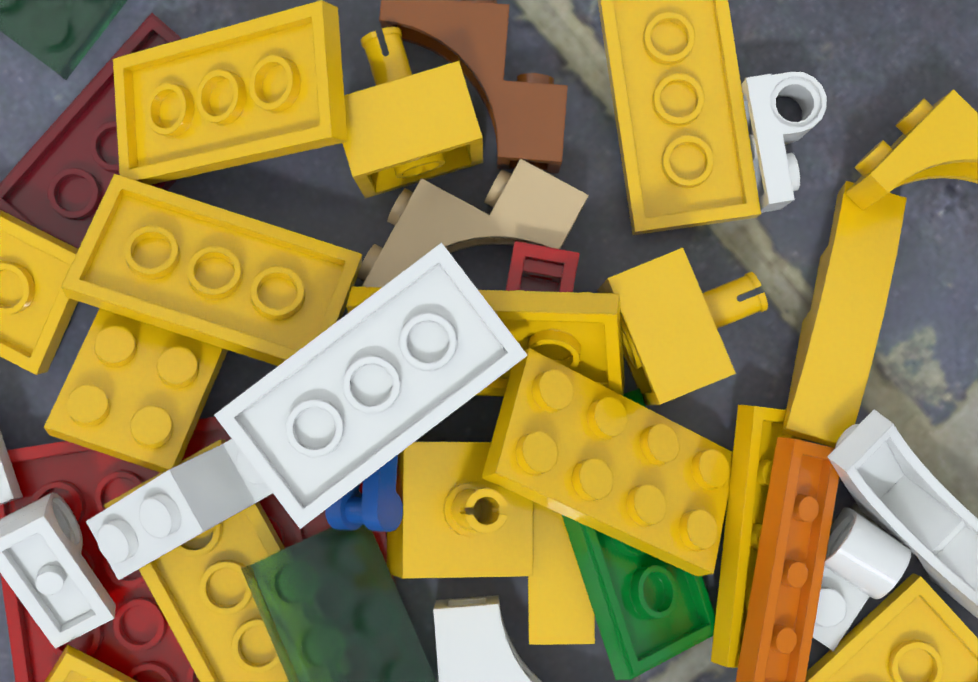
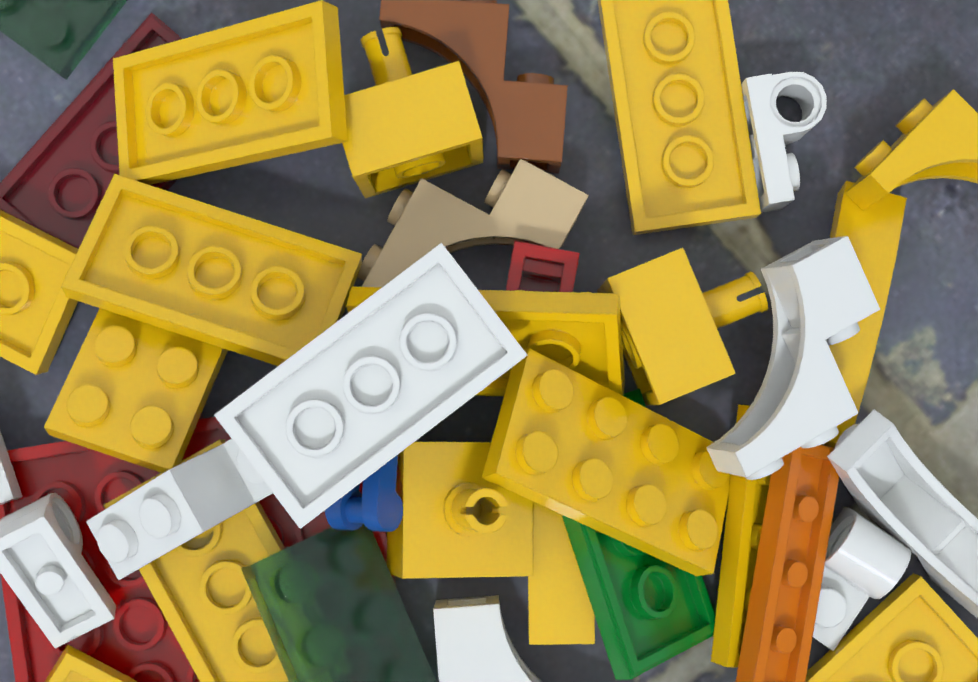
(803, 397): none -> white arch

